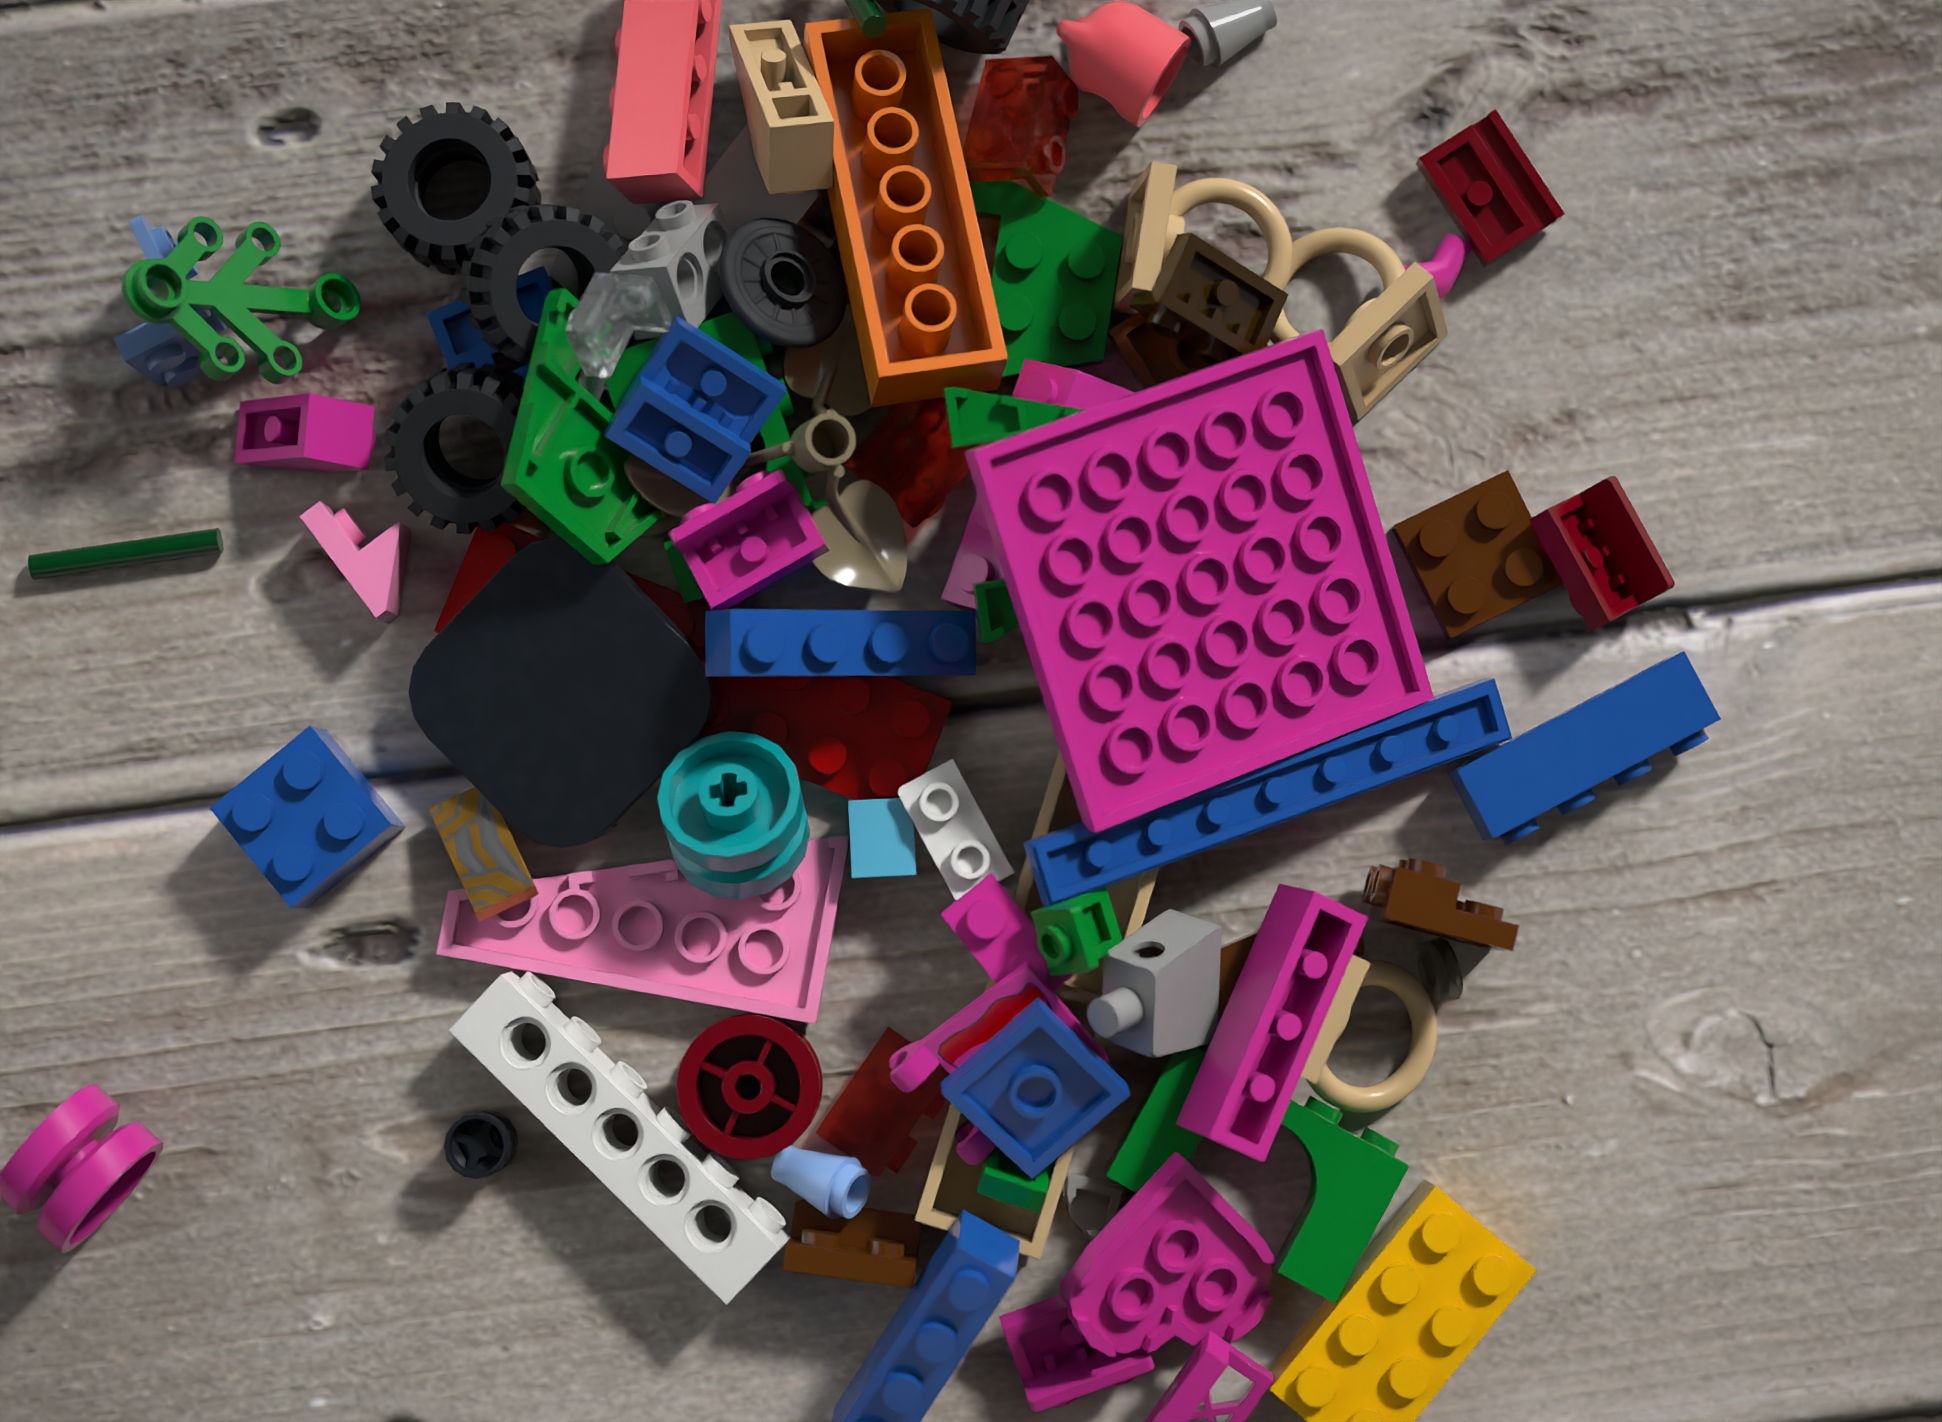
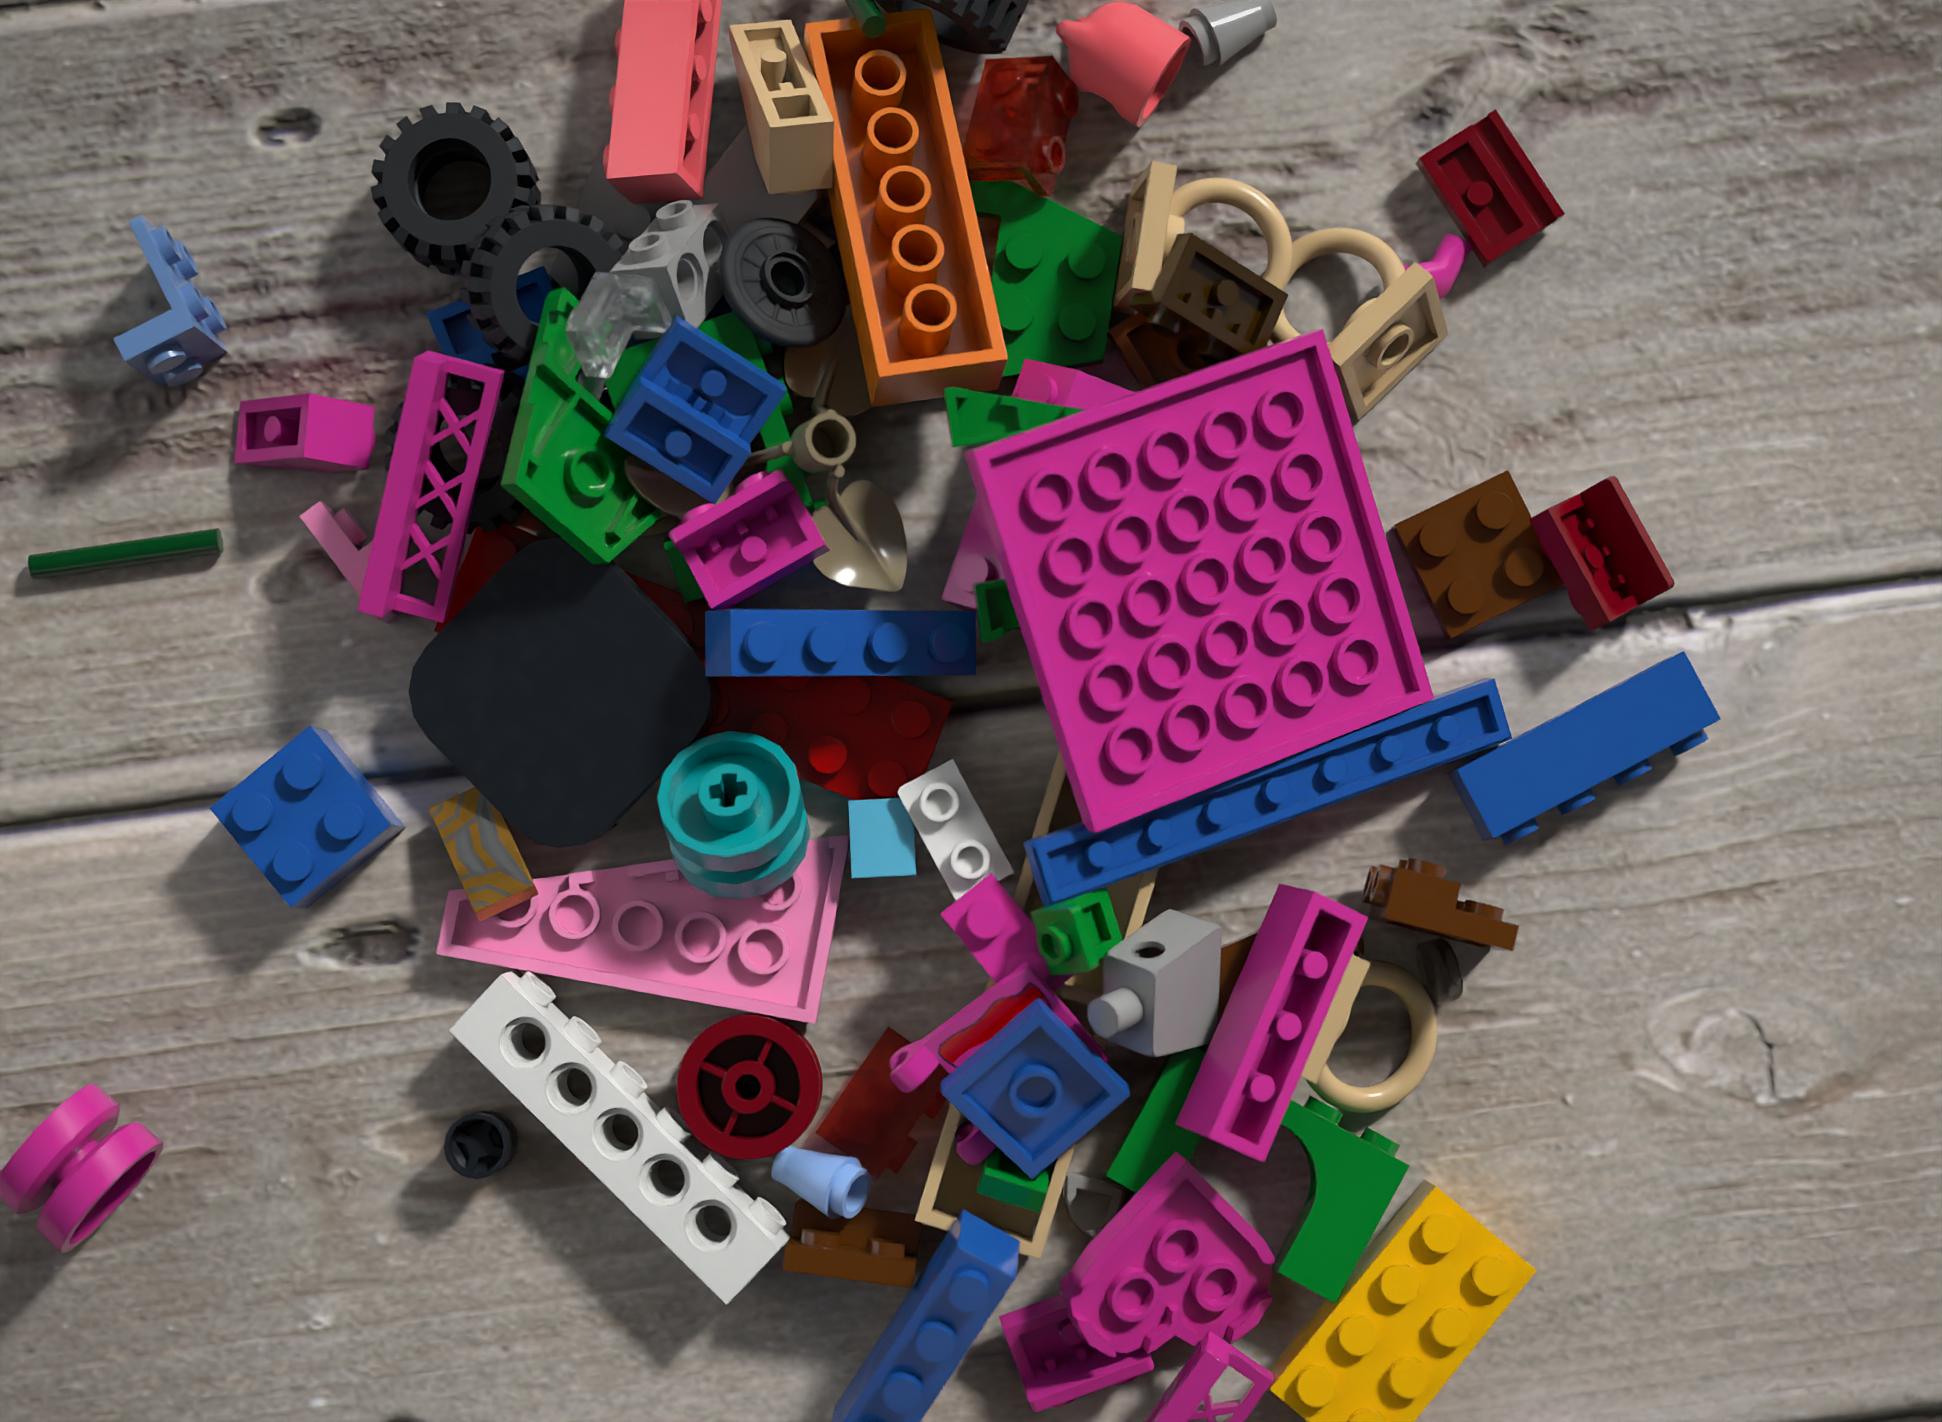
(233, 300): green plant -> none
(406, 482): none -> dark pink fence
(912, 458): clear red bracket -> none

